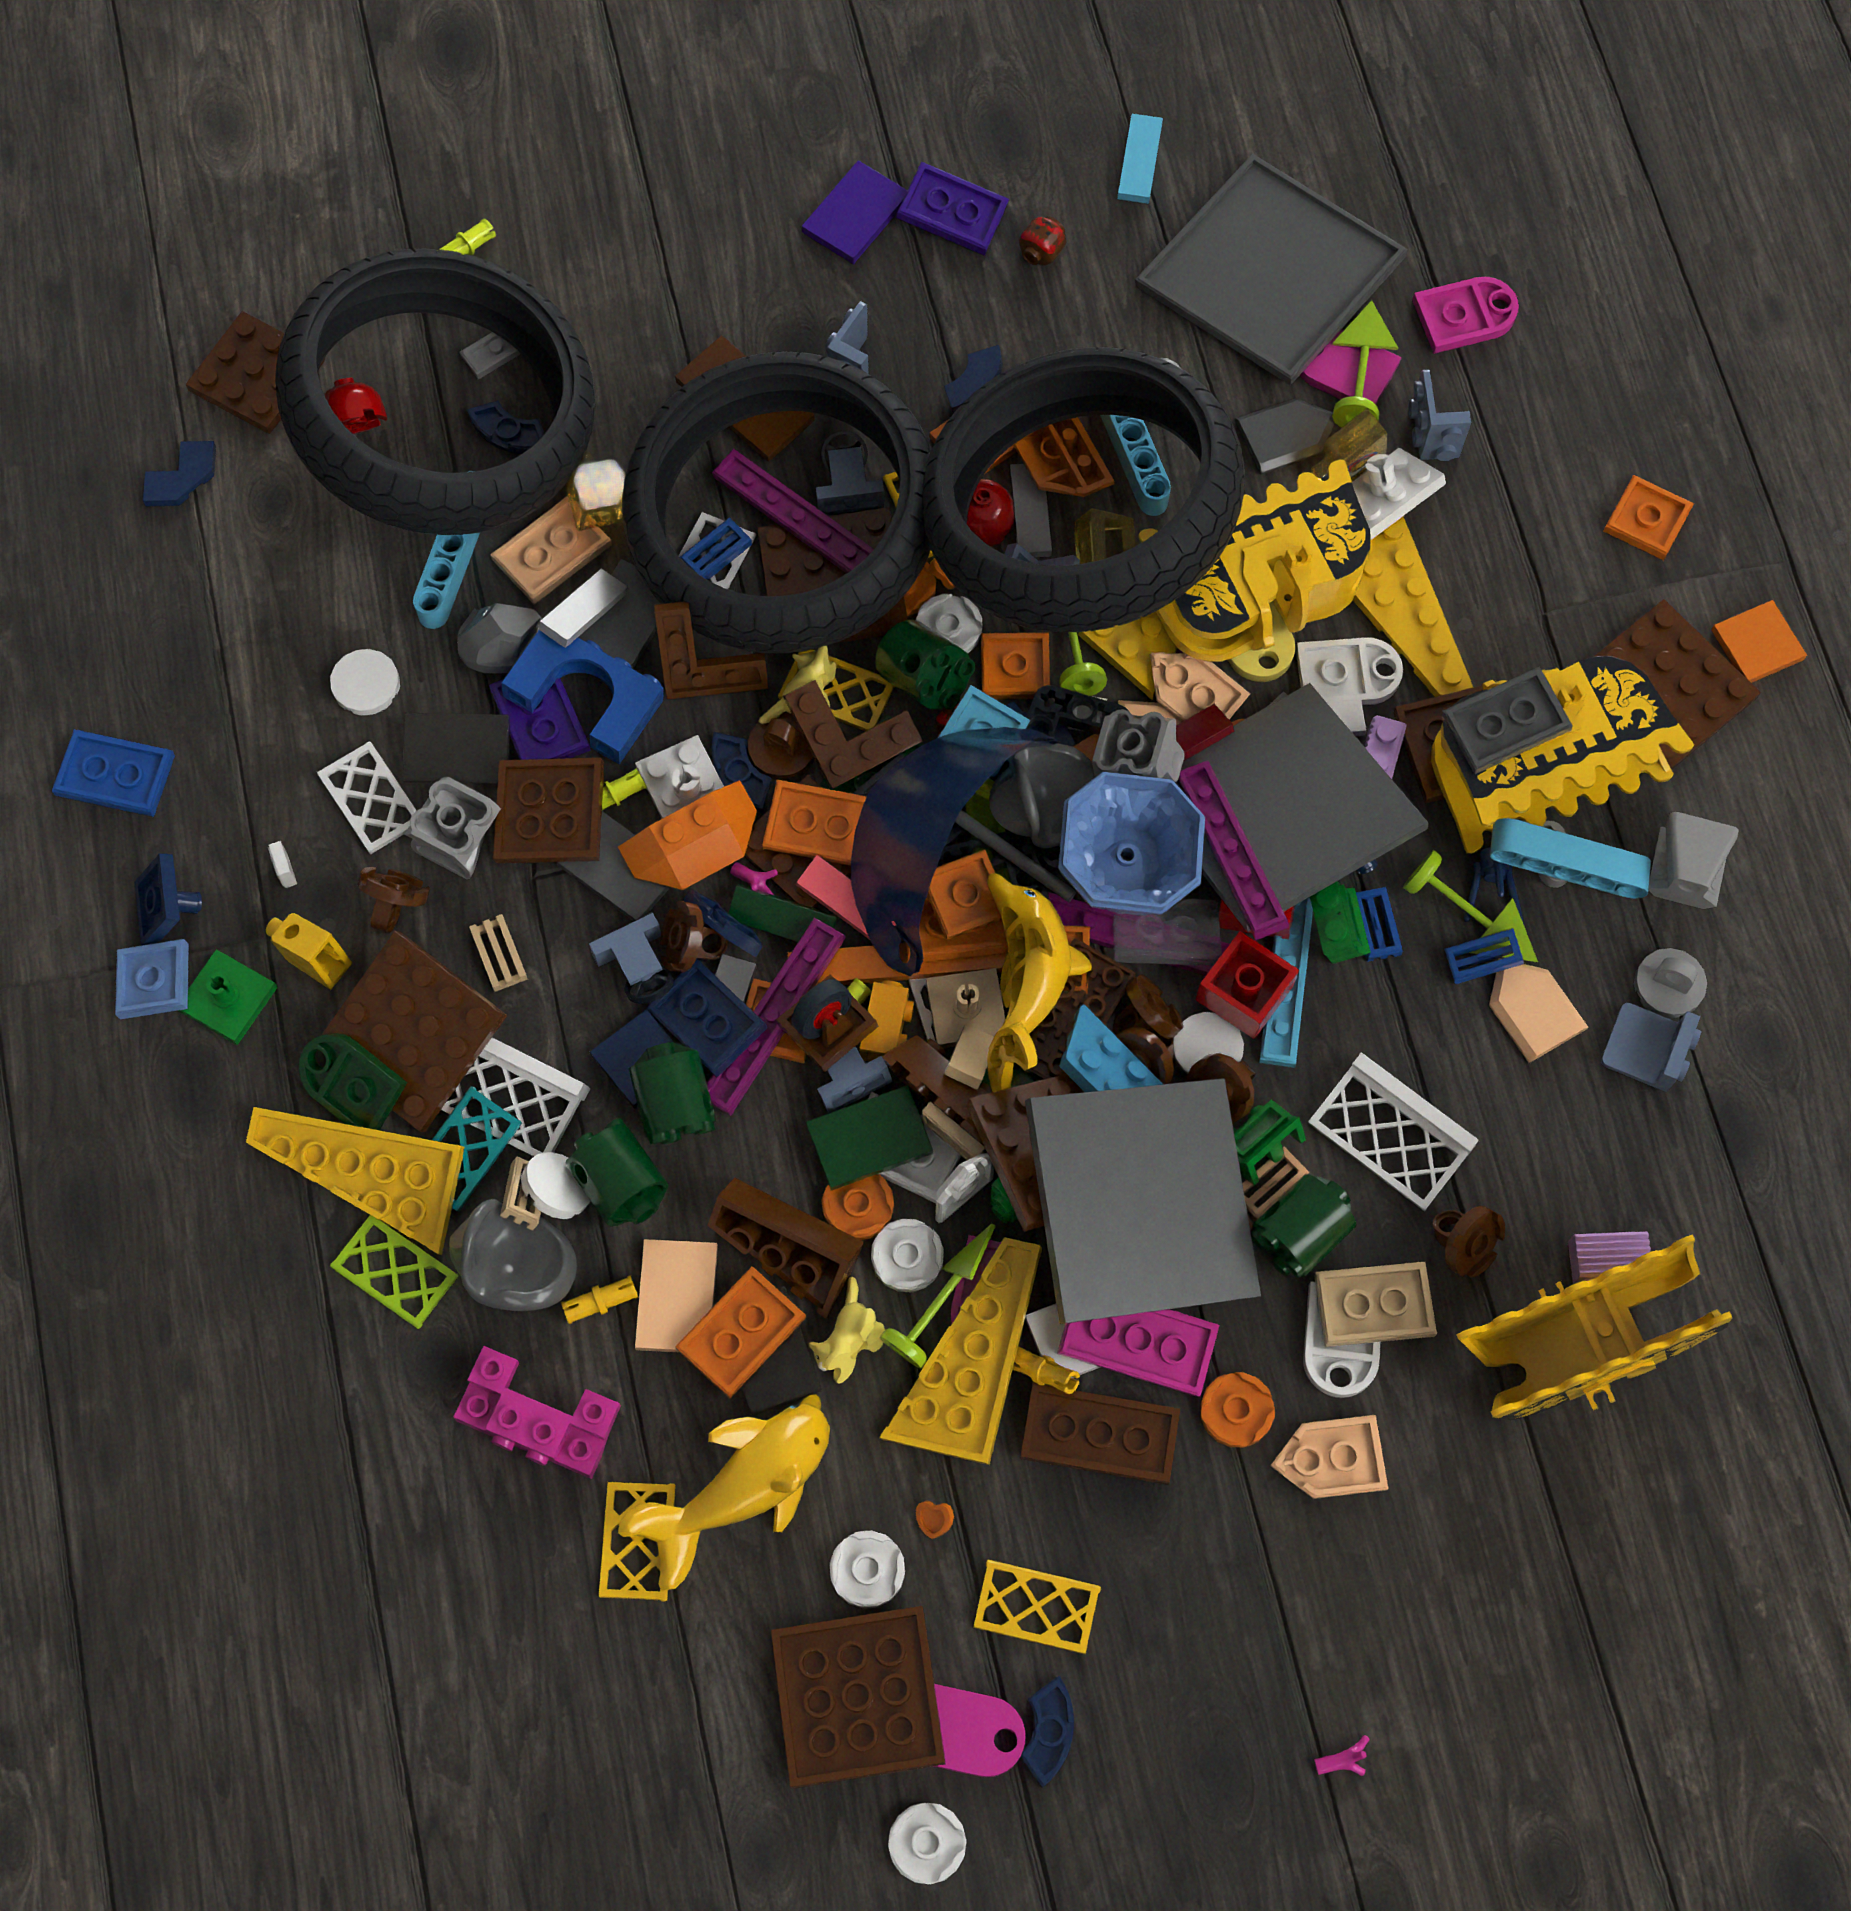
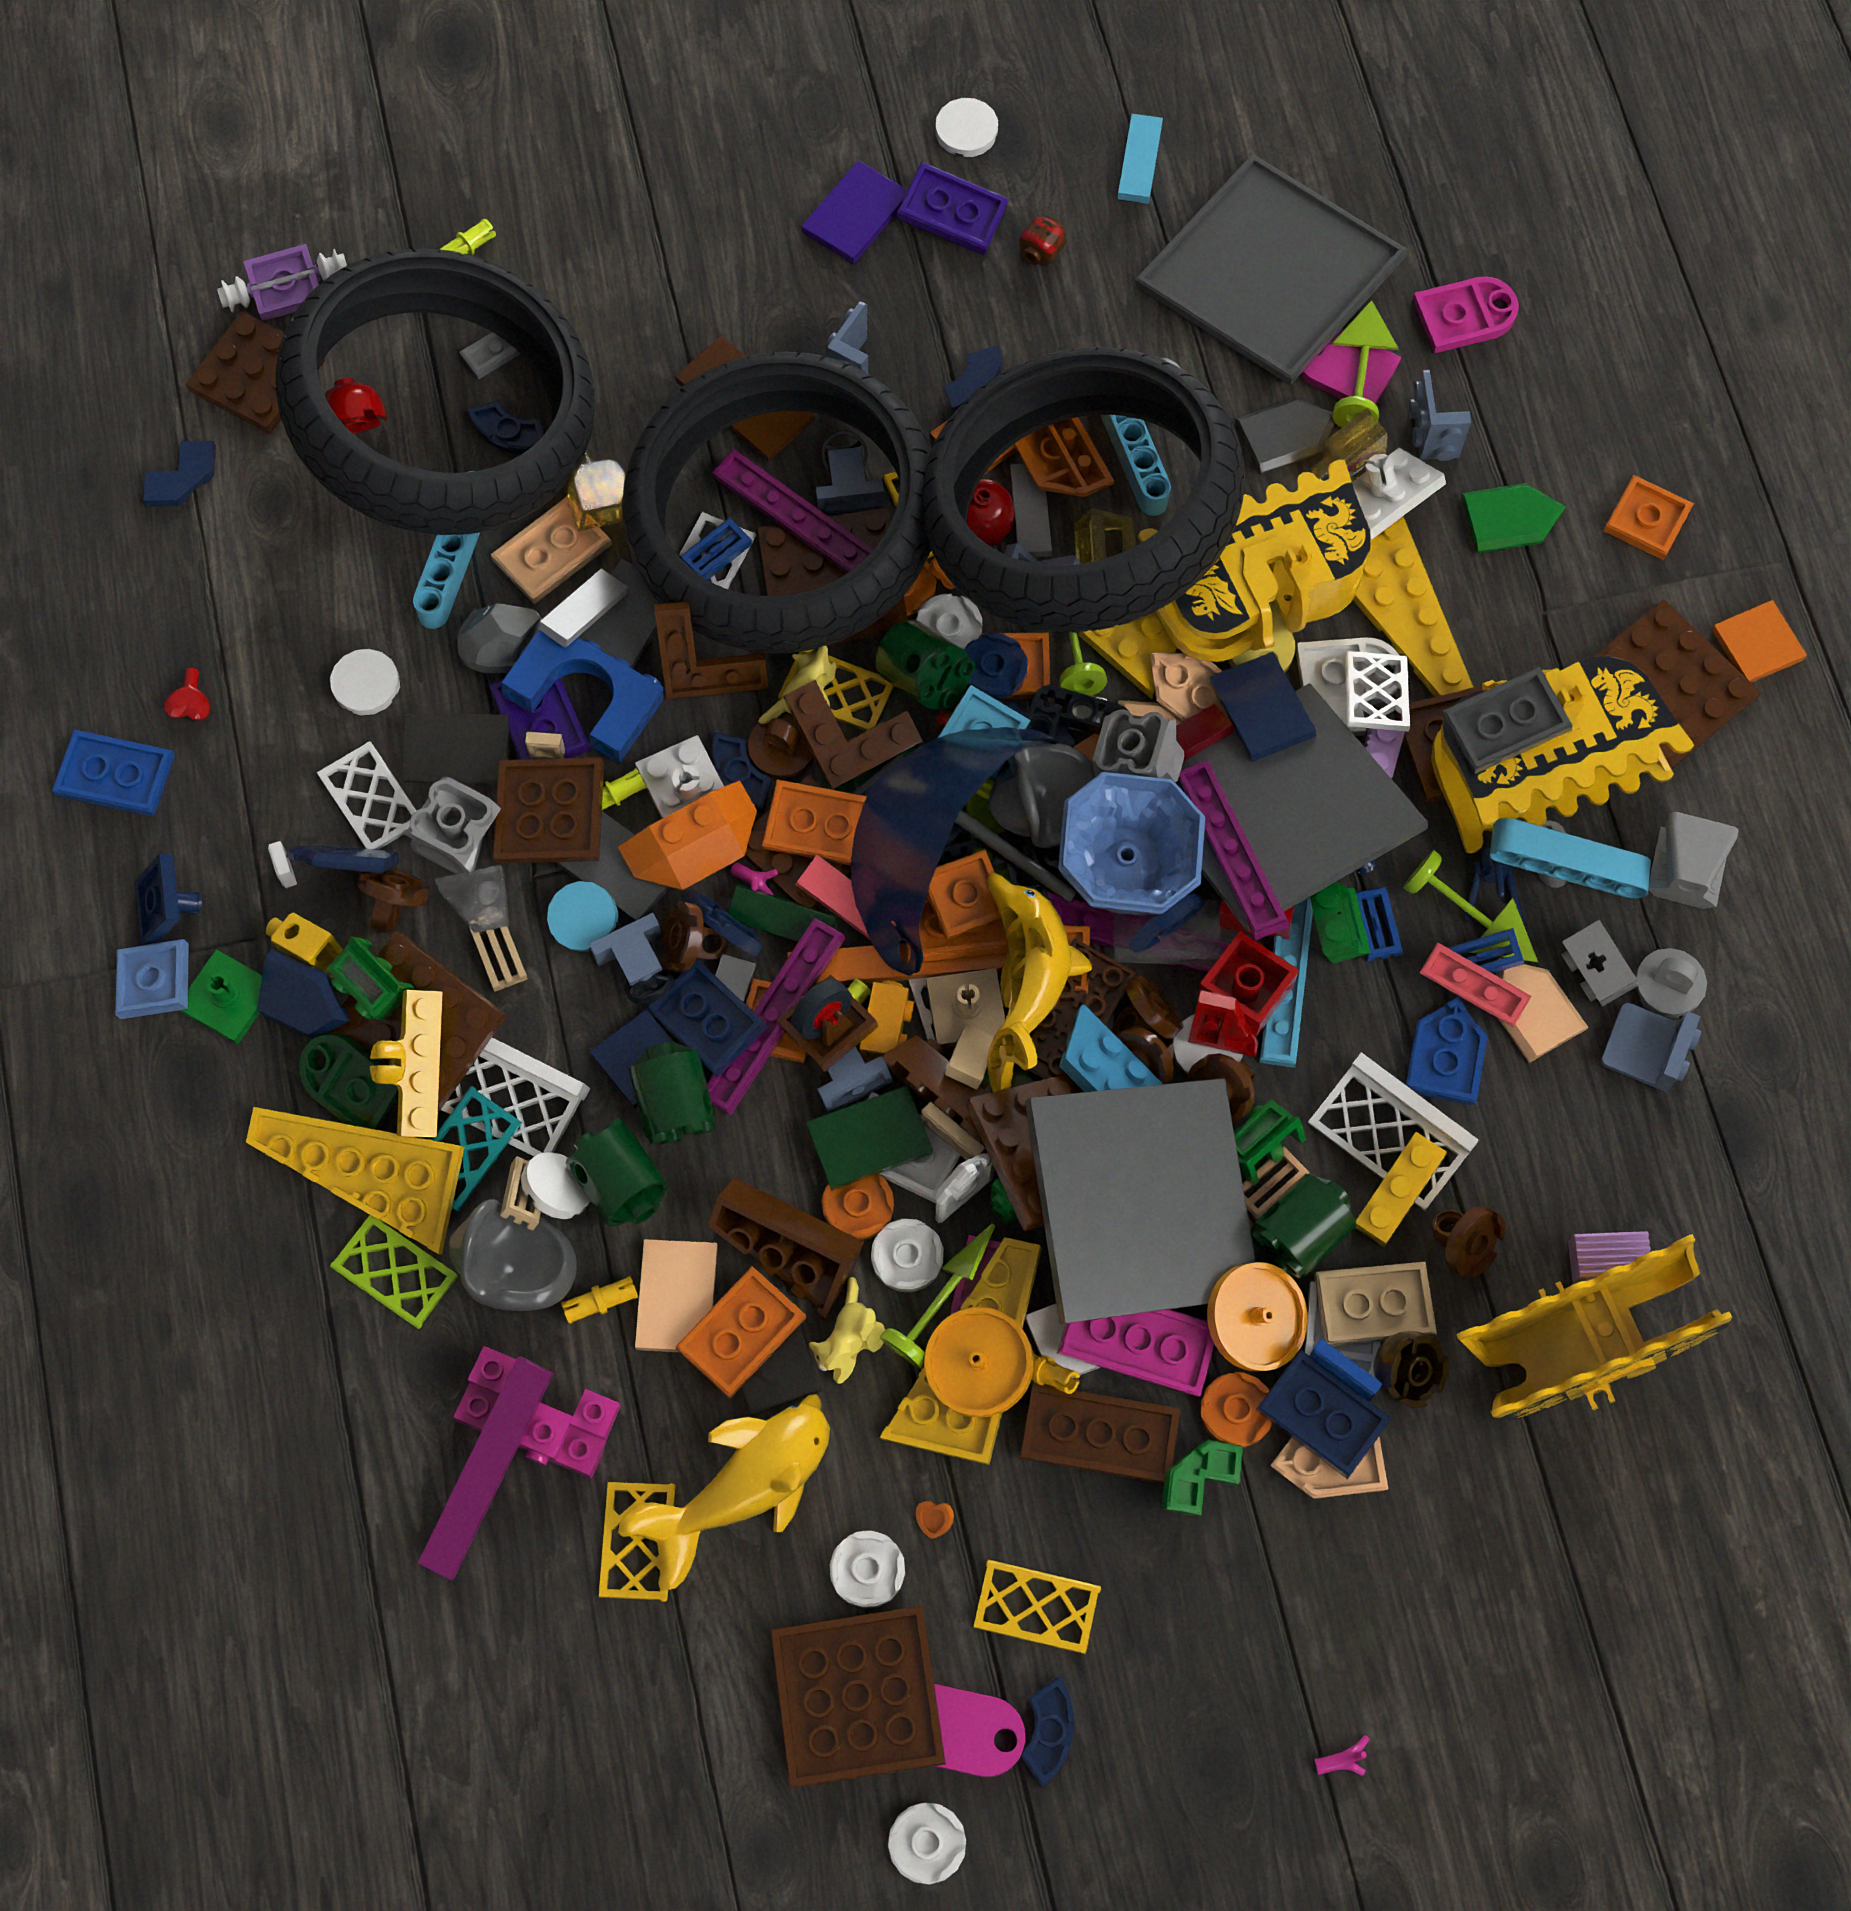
(188, 699): none -> red rock
(280, 281): none -> medium lavender plate
(298, 996): none -> dark blue tile
(345, 858): none -> dark blue tile
(367, 980): none -> green window
(414, 1063): none -> yellow plate
(477, 897): none -> clear wing
(485, 1468): none -> magenta tile
(545, 745): none -> tan tile
(581, 915): none -> medium azure tile
(966, 127): none -> white tile
(979, 1362): none -> light orange piece
(998, 665): none -> dark blue tile
(1166, 923): none -> dark blue tile
(1186, 1478): none -> green tile
(1222, 1025): none -> red wing
(1257, 1316): none -> light orange piece
(1262, 706): none -> dark blue tile
(1324, 1414): none -> dark blue tile
(1345, 1369): none -> blue tile
(1377, 718): none -> white window
(1400, 1189): none -> yellow brick
(1411, 1368): none -> dark brown cylinder
(1447, 1055): none -> blue tile
(1475, 984): none -> coral tile
(1509, 516): none -> green tile
(1596, 943): none -> light grey brick

